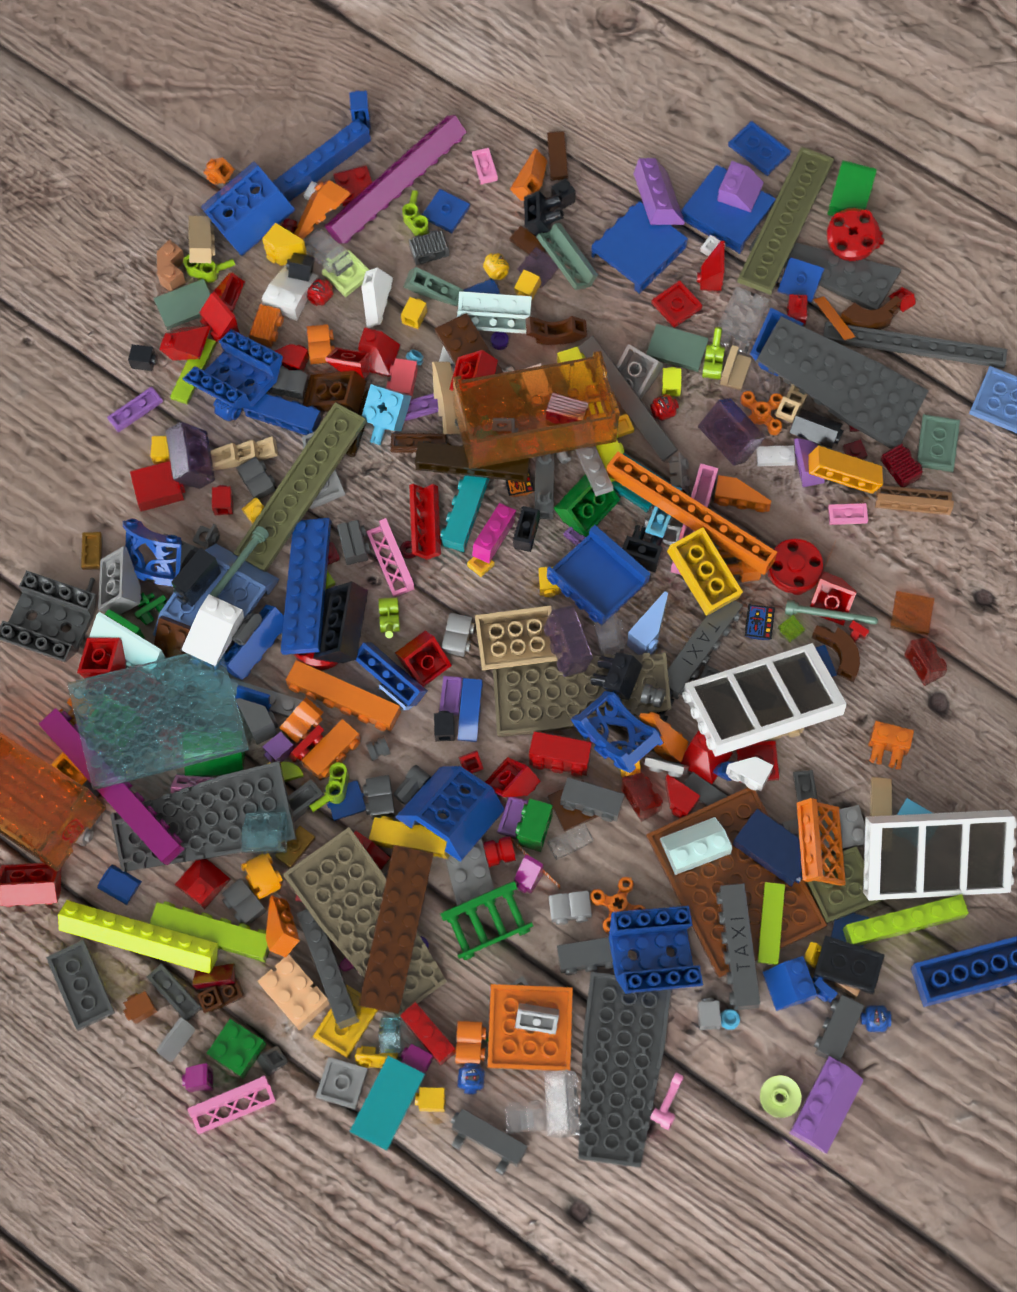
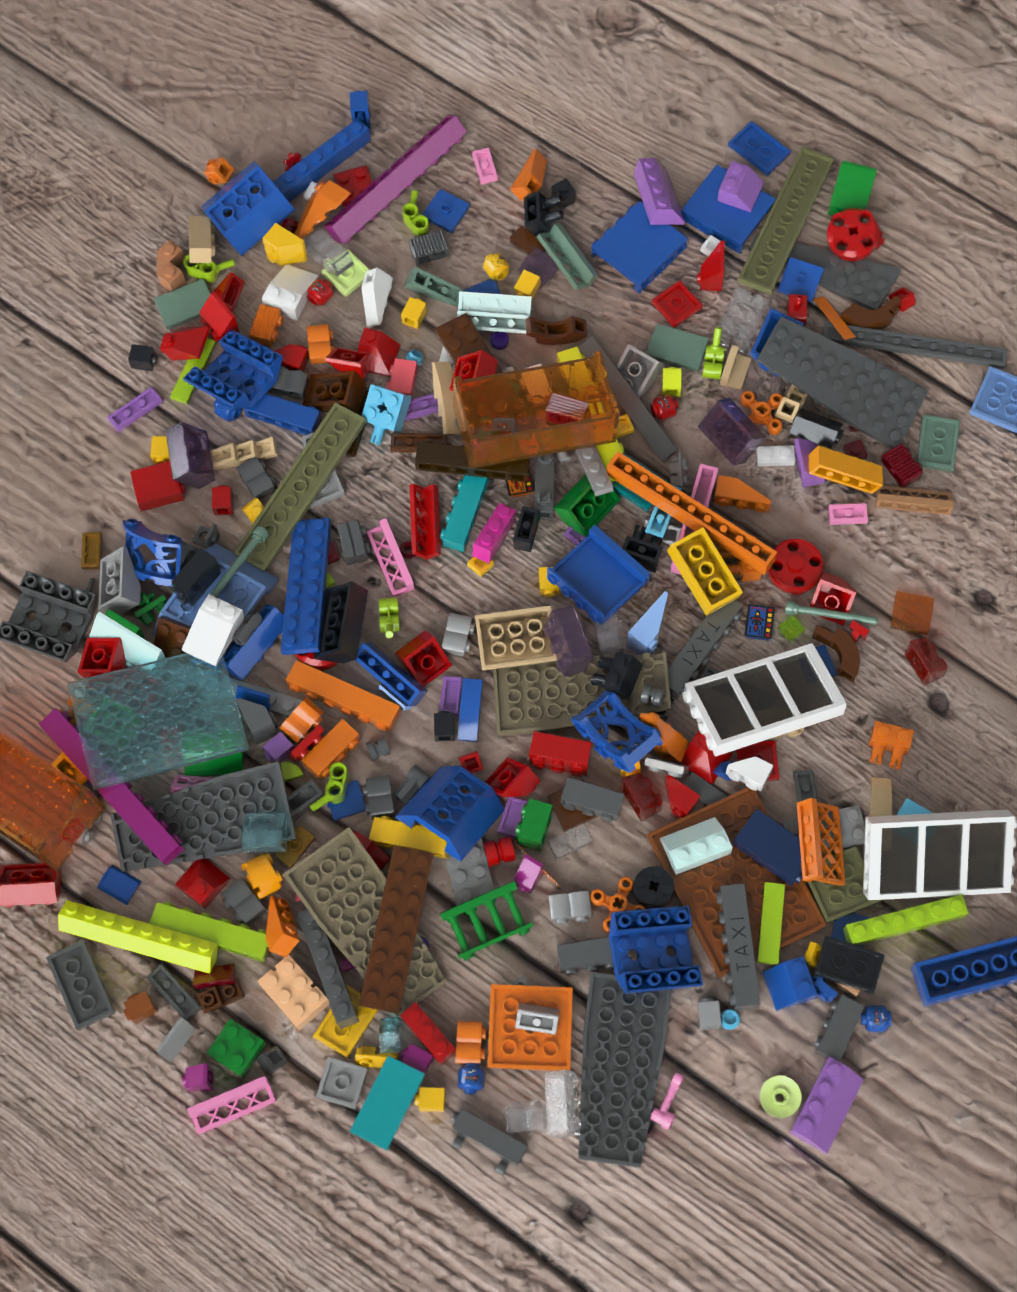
(292, 160): none -> red plant
(300, 267): black brick -> none
(557, 155): reddish brown tile -> none
(655, 877): none -> black brick

